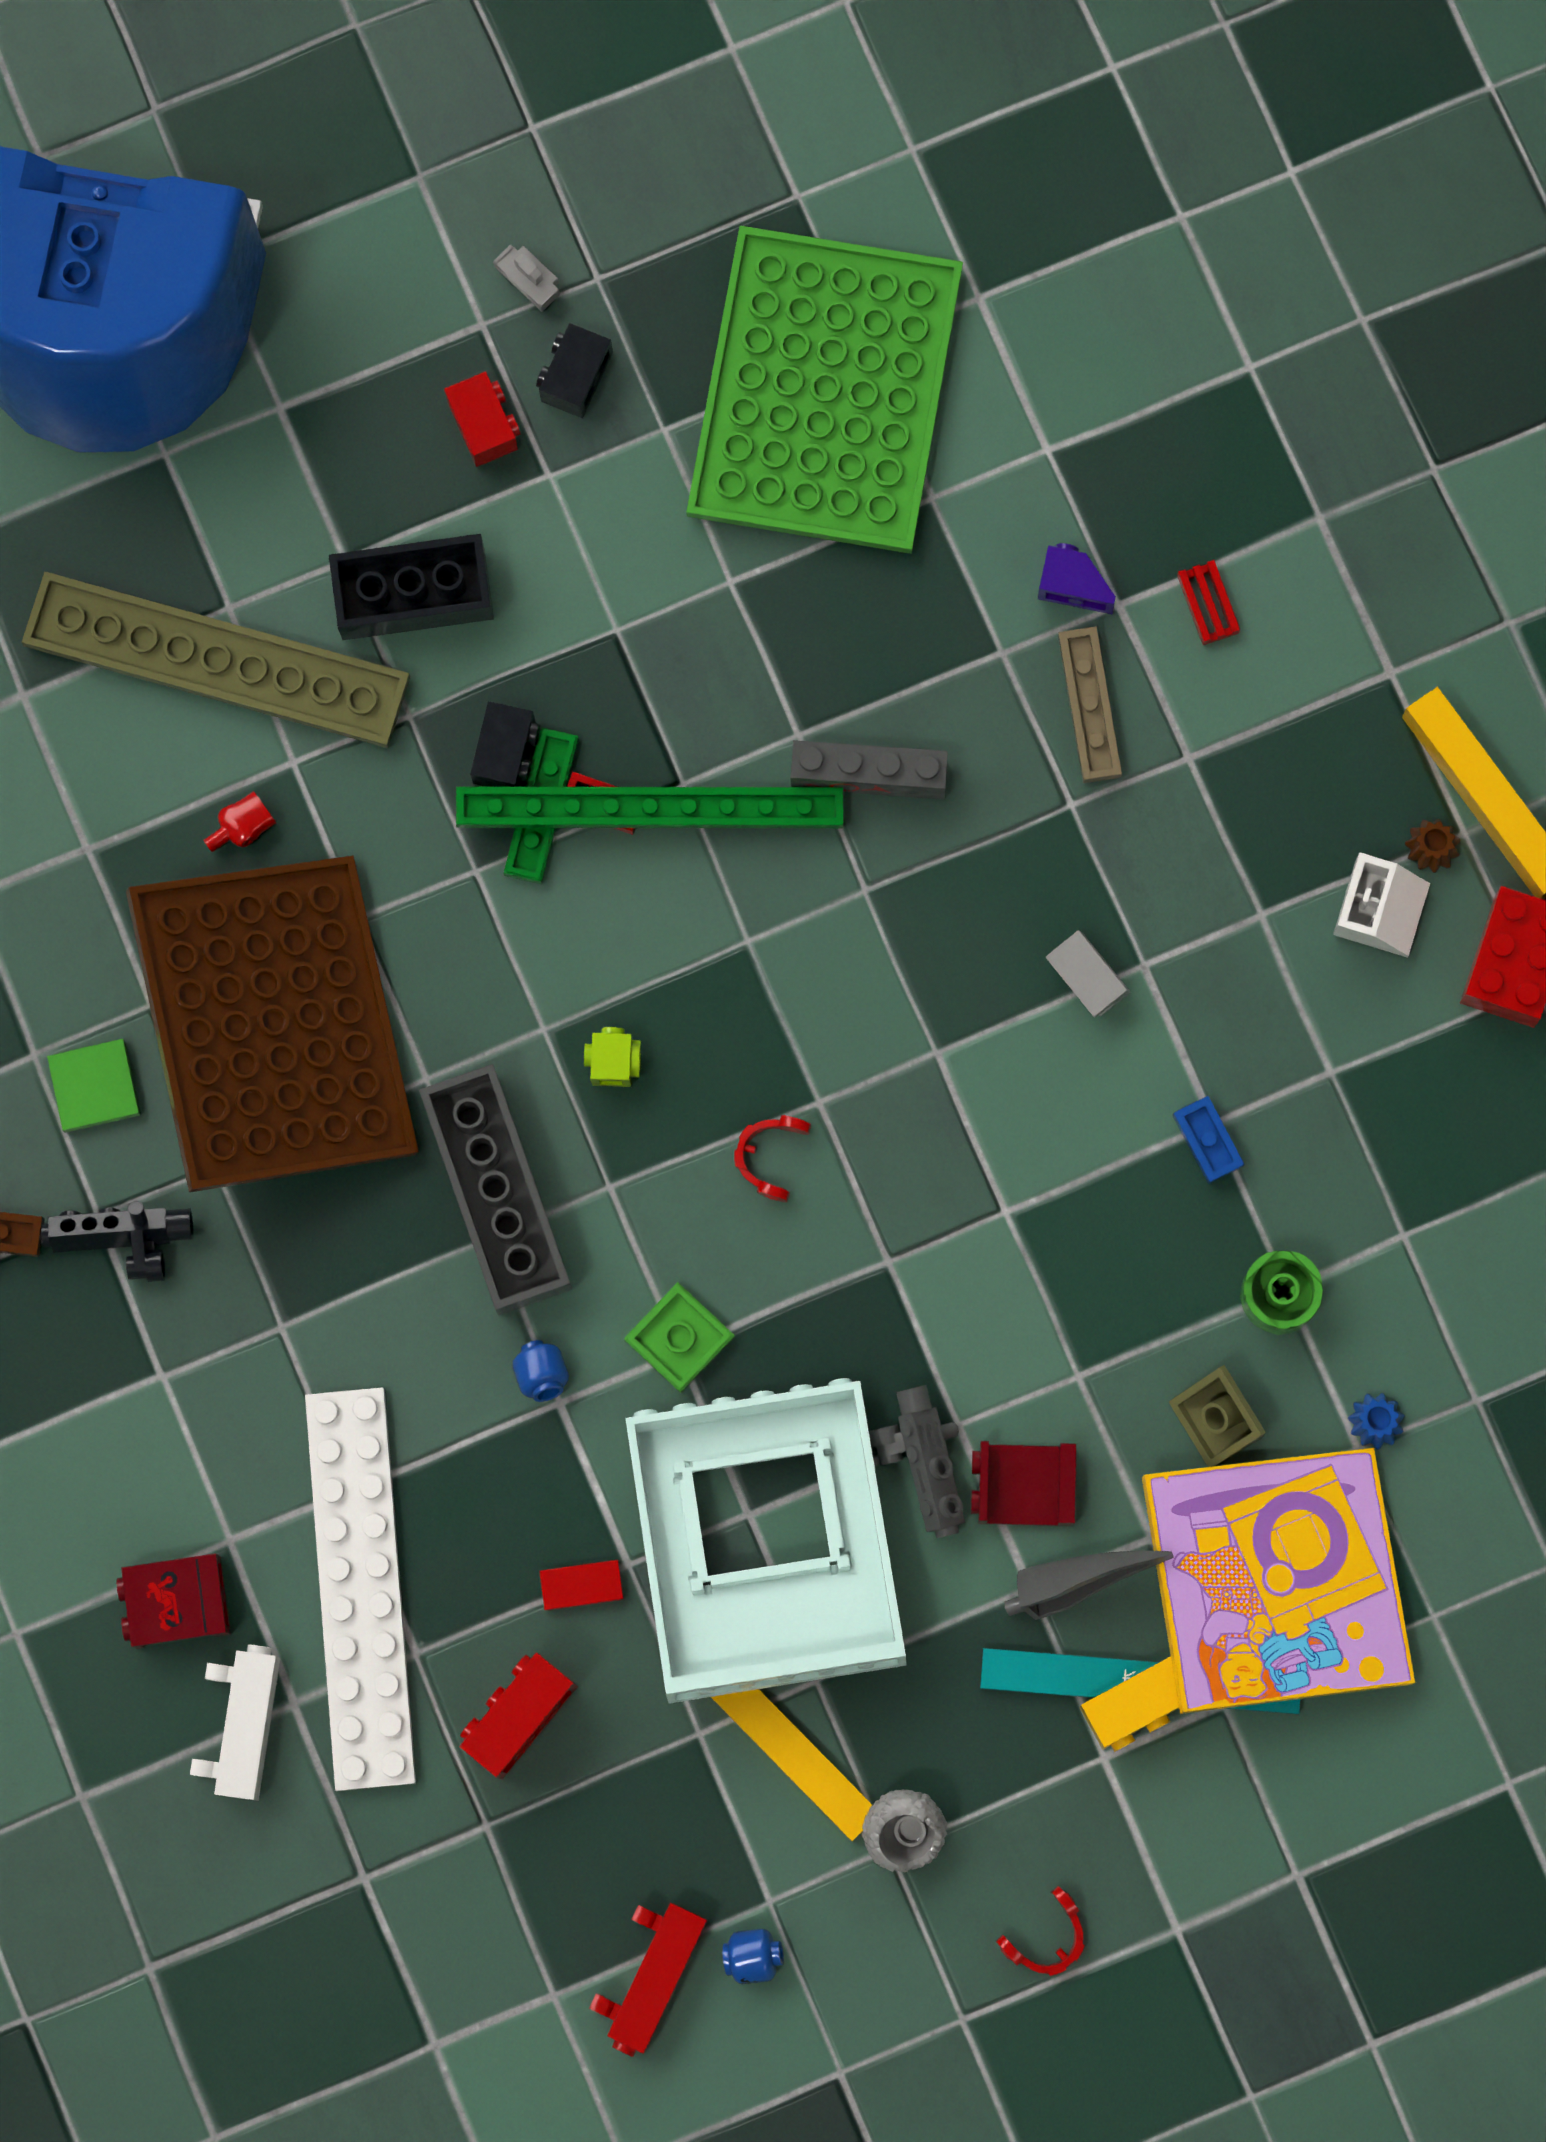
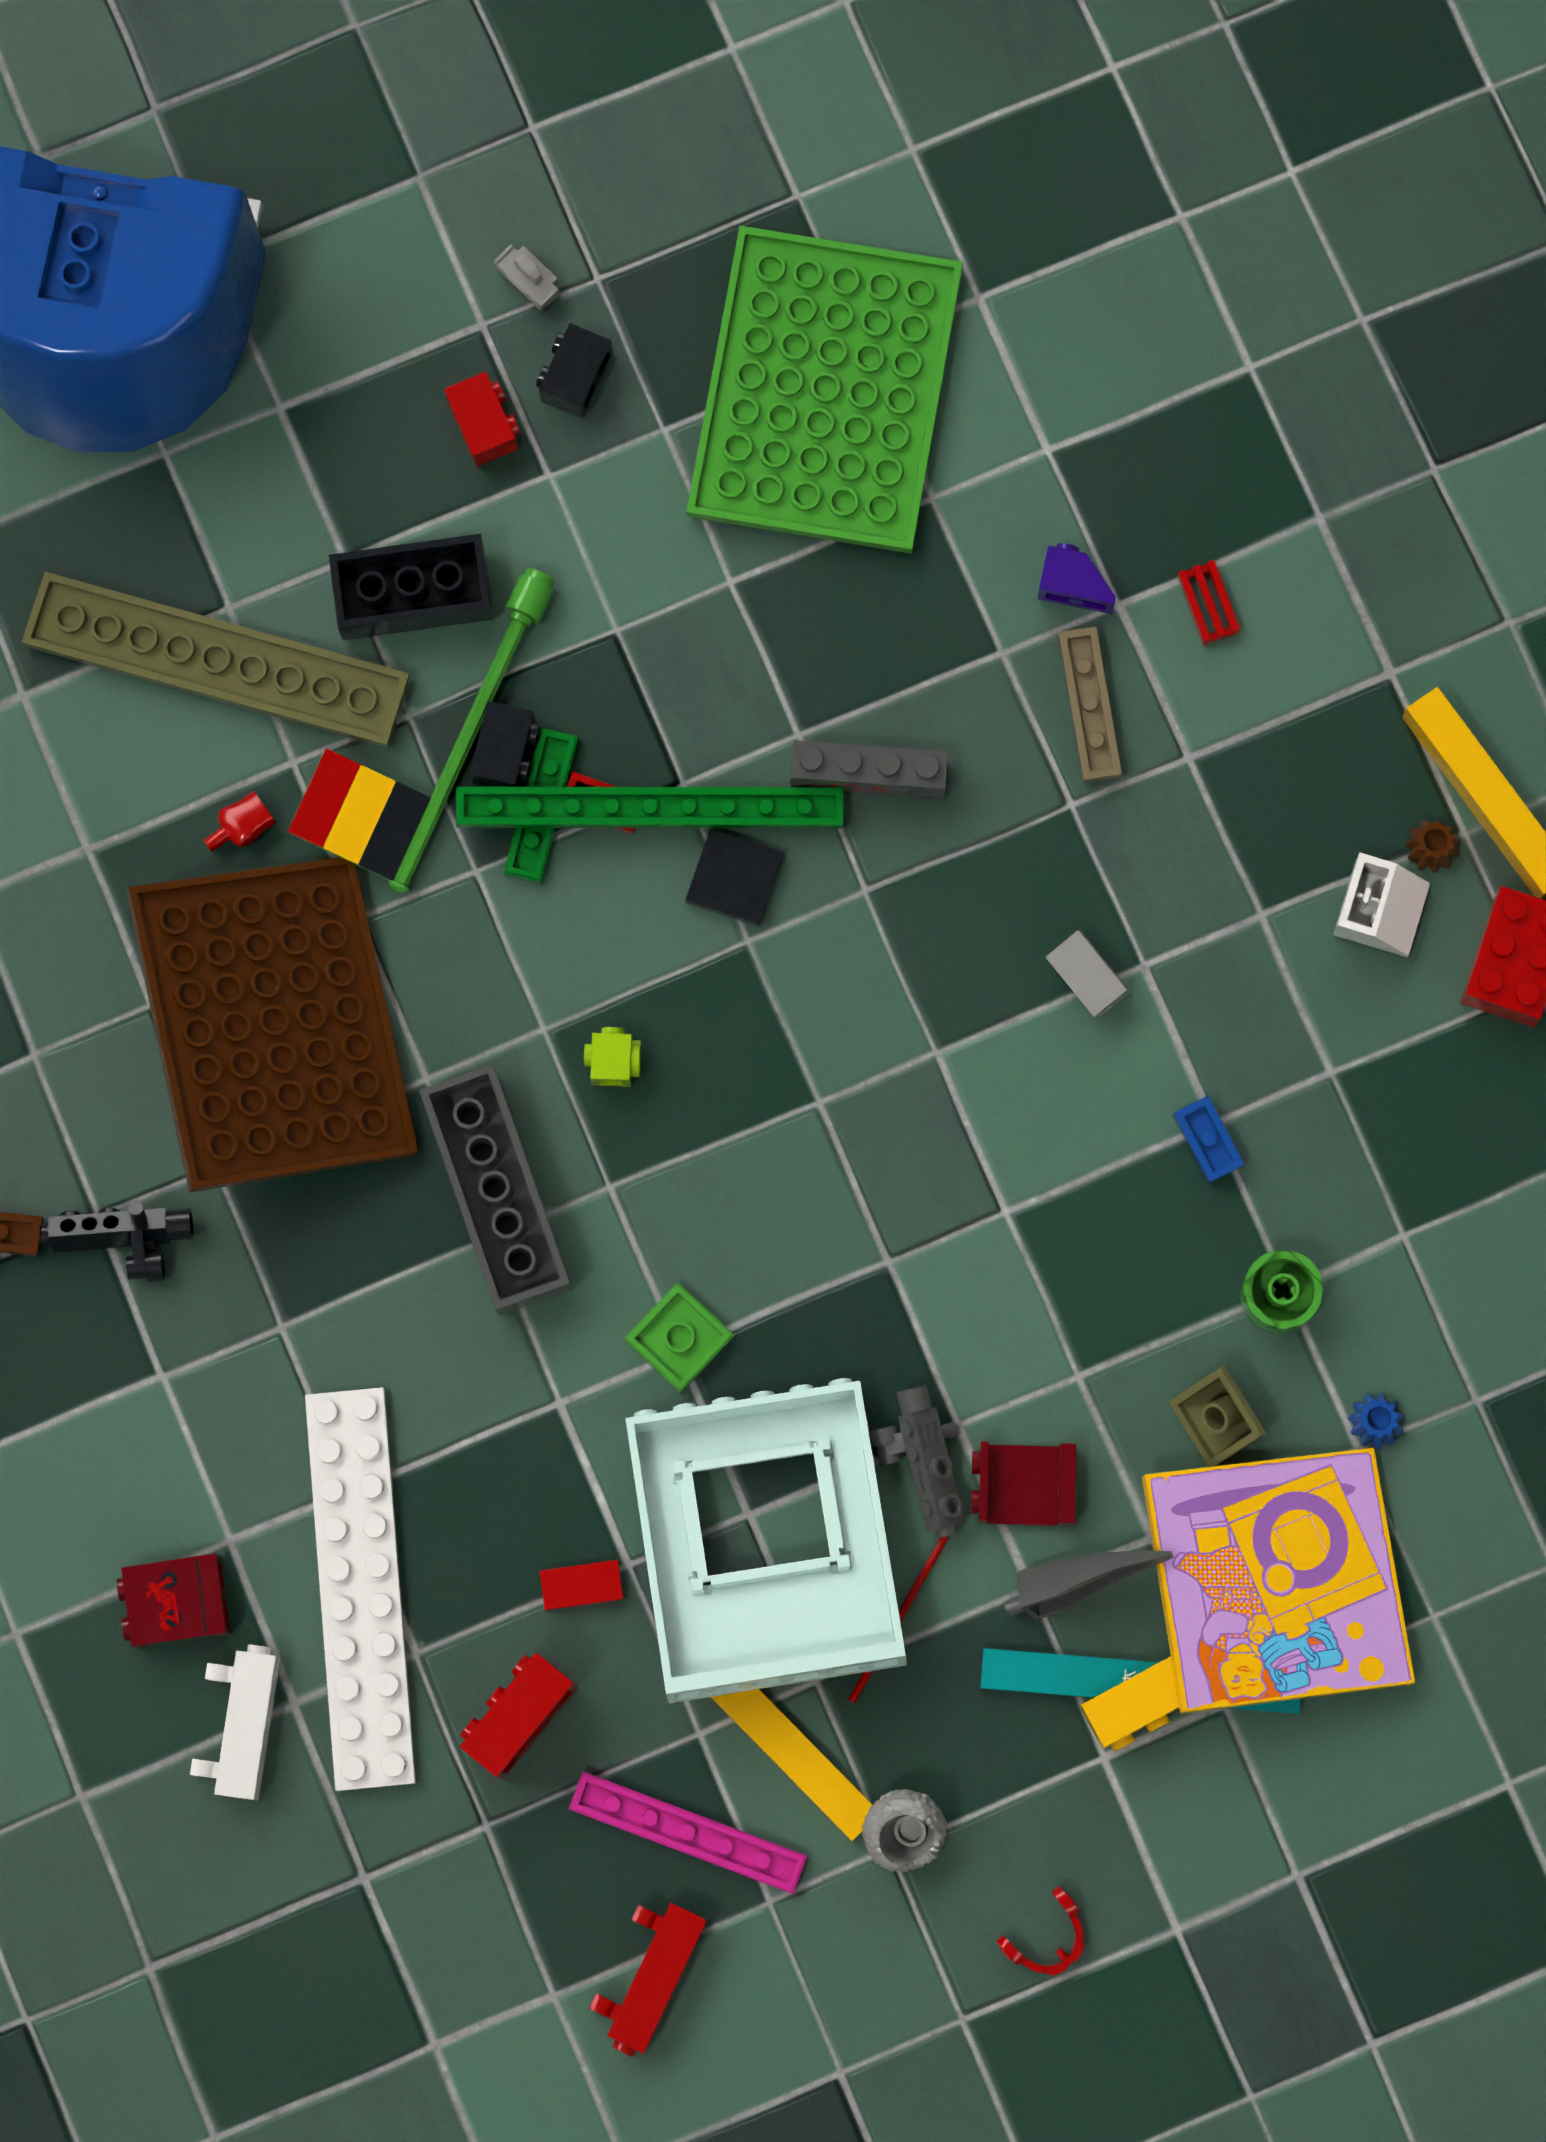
(93, 1085): bright green tile -> none
(381, 820): none -> flag
(540, 1371): blue head -> none
(688, 1832): none -> dark pink tile
(734, 877): none -> black tile
(752, 1956): blue head -> none
(785, 1123): red piece -> none
(905, 1606): none -> red piece

